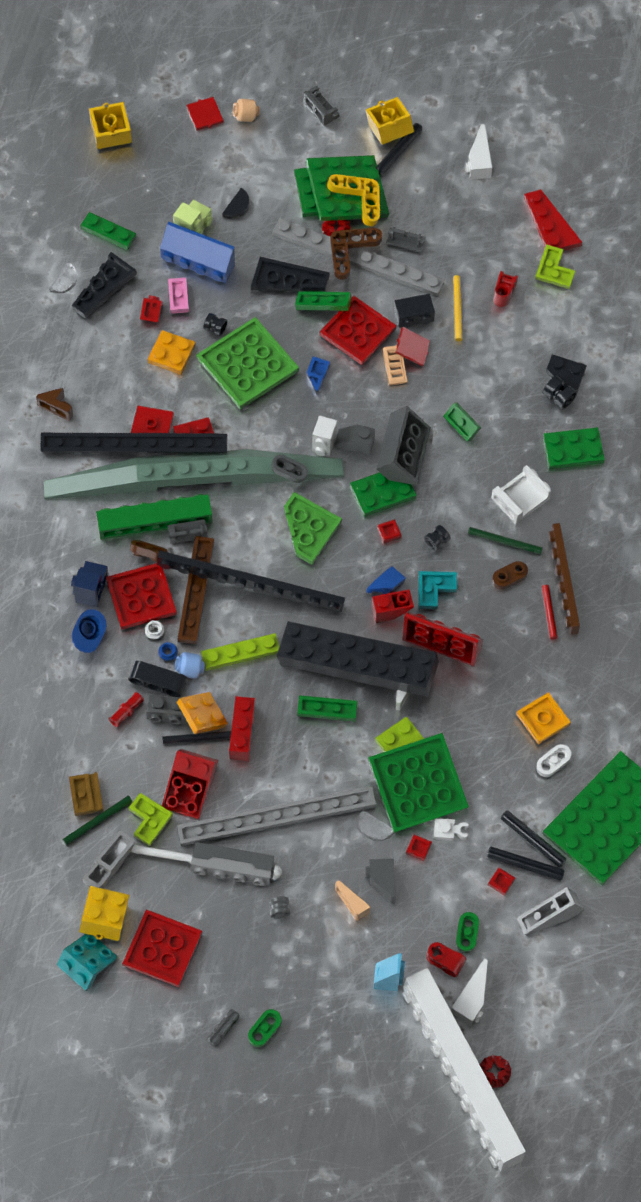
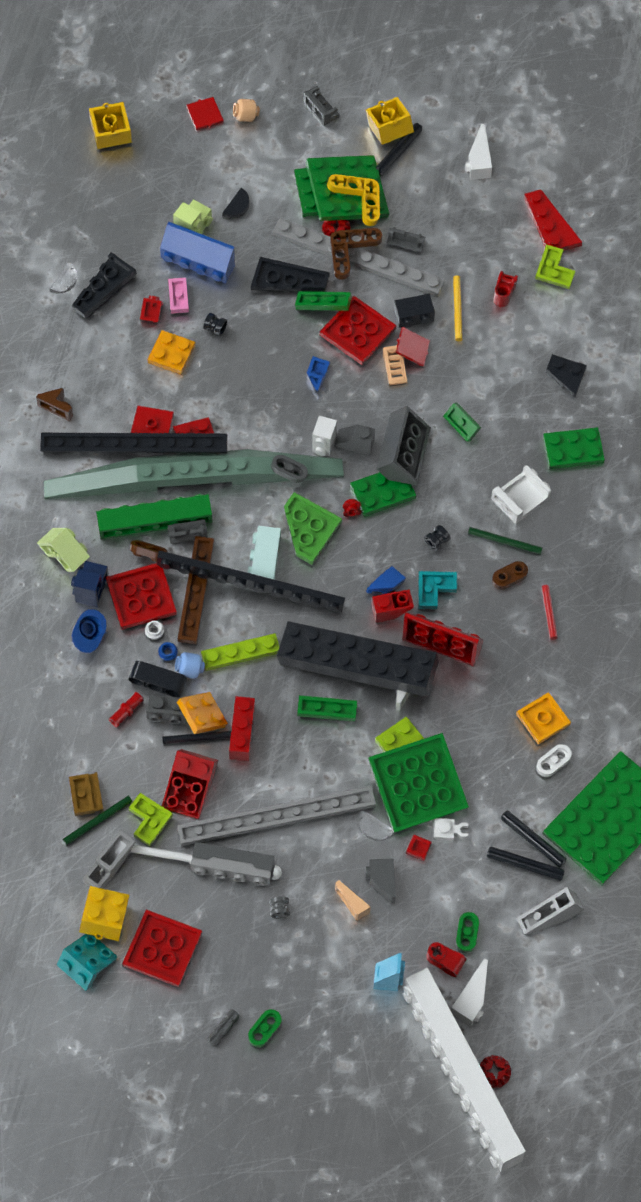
(64, 547): none -> yellowish green brick
(108, 231): green plate -> none
(247, 363): bright green plate -> none
(266, 552): none -> light aqua brick
(351, 508): none -> red plate
(389, 531): red tile -> none
(501, 881): red tile -> none
(560, 392): black wheel -> none
(565, 583): reddish brown plate -> none

